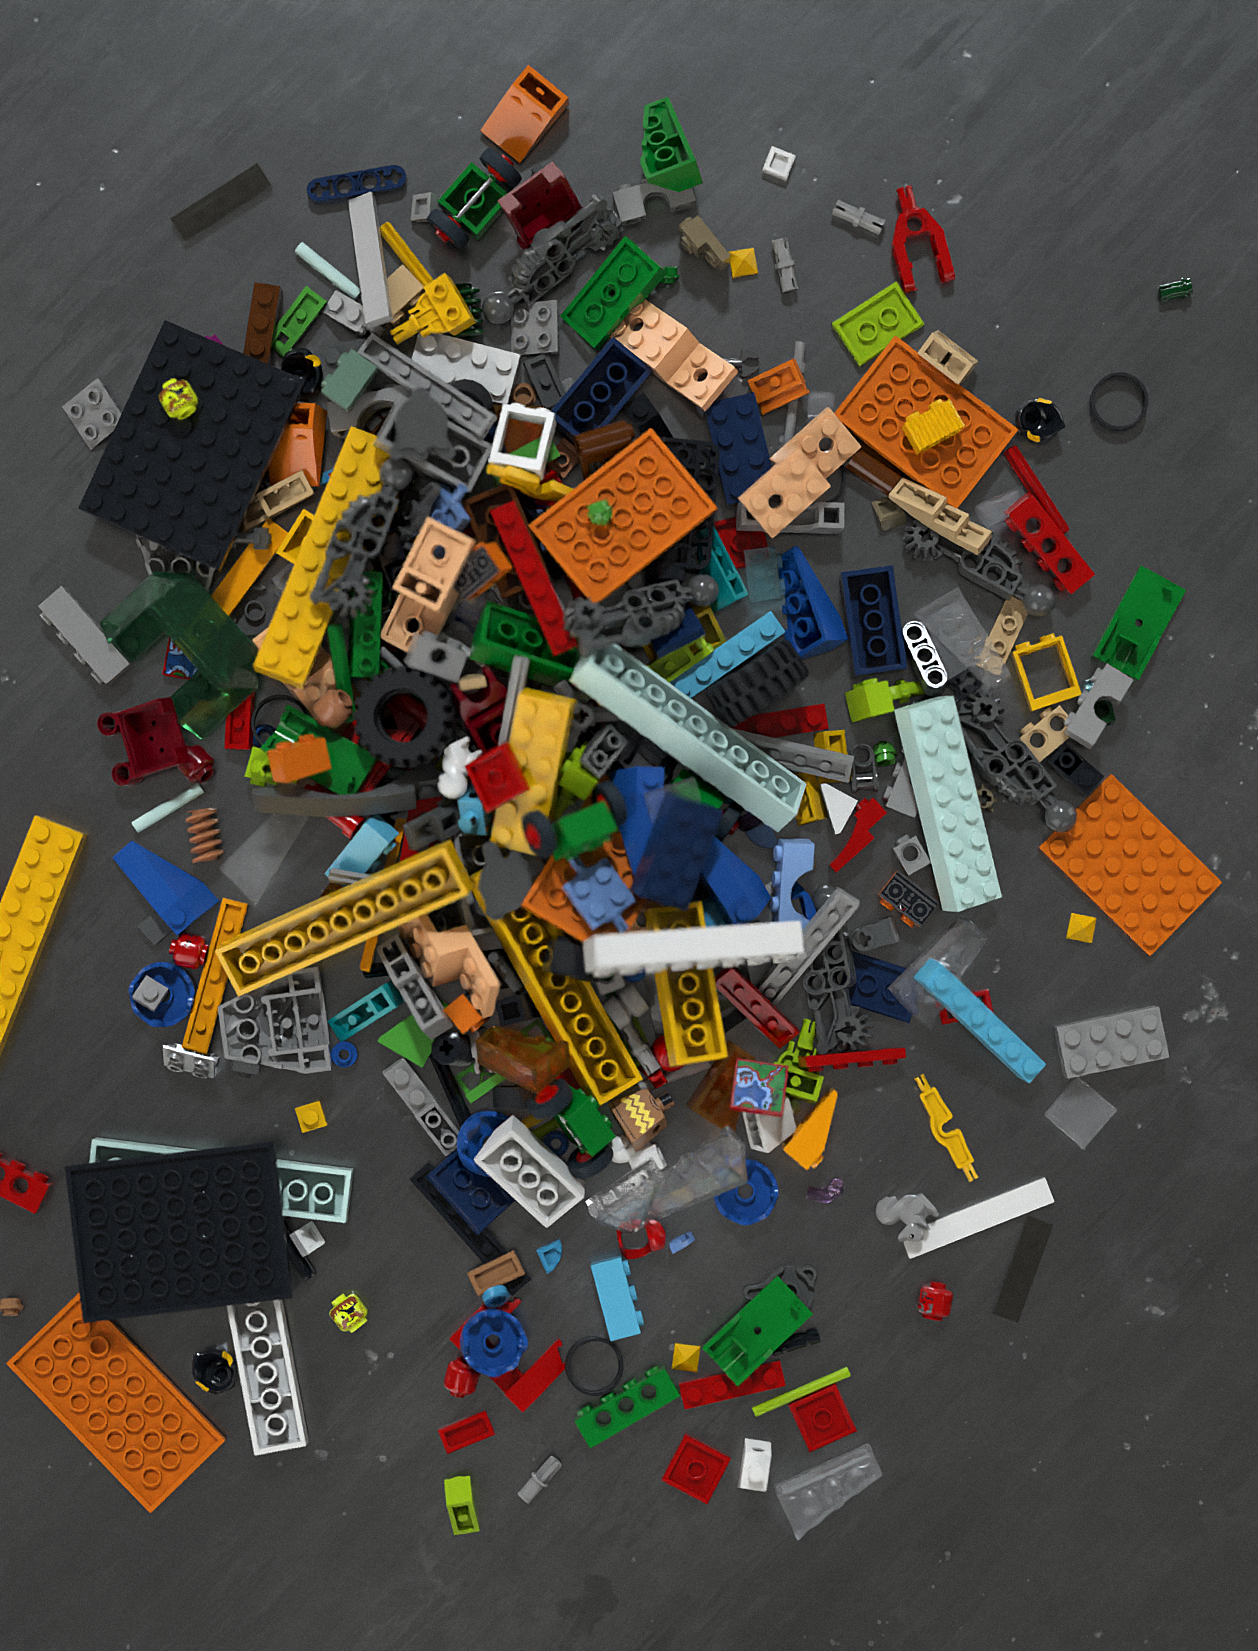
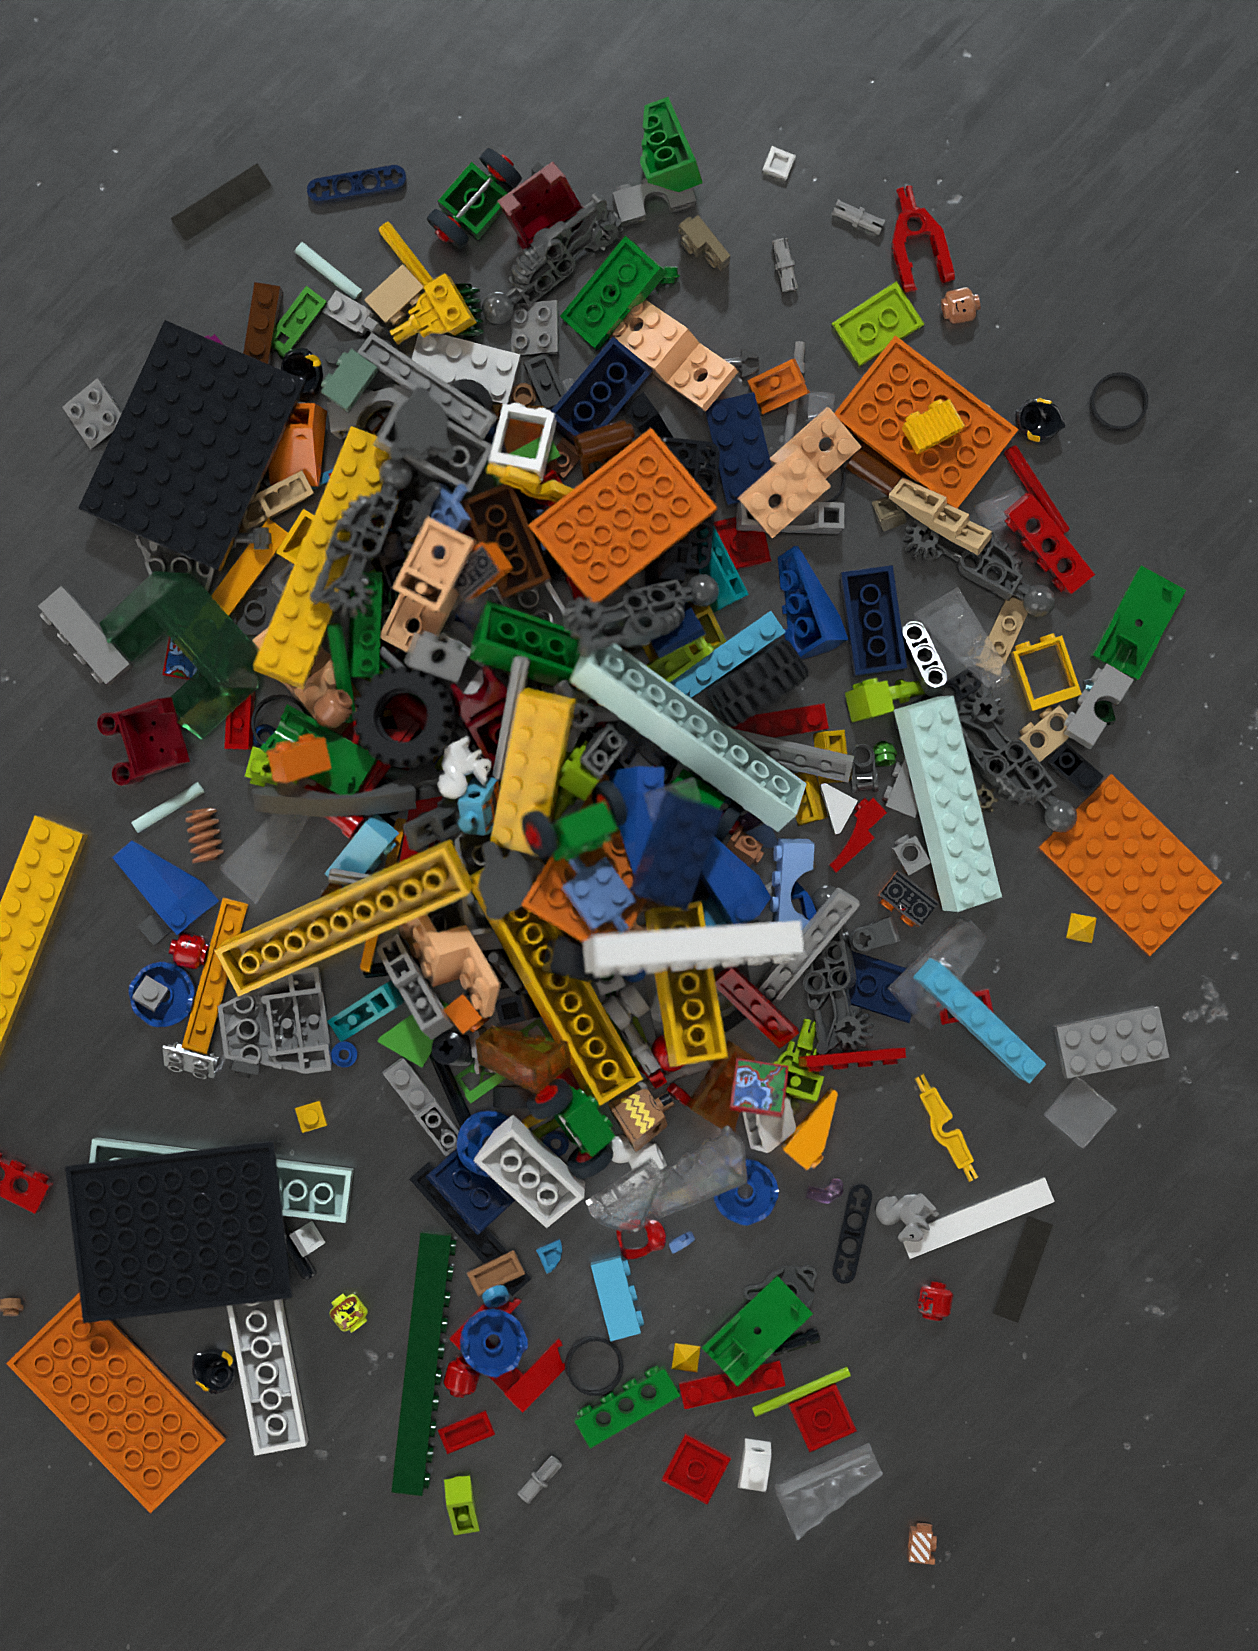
(178, 399): neon yellow head -> none
(200, 765): dark red head -> none
(370, 260): light grey tile -> none
(422, 1363): none -> dark green brick
(423, 205): light grey plate -> none
(471, 681): tan tile -> none
(497, 777): red tile -> none
(525, 114): orange slope -> none
(533, 577): red plate -> none
(600, 512): bright green plate -> none
(678, 1094): none -> red tile
(743, 262): yellow slope -> none
(745, 847): none -> nougat brick
(763, 574): clear light blue bracket -> none
(848, 1232): none -> black beam
(921, 1544): none -> nougat brick
(948, 357): tan brick -> none
(960, 305): none -> nougat head
(1176, 289): dark green pin -> none

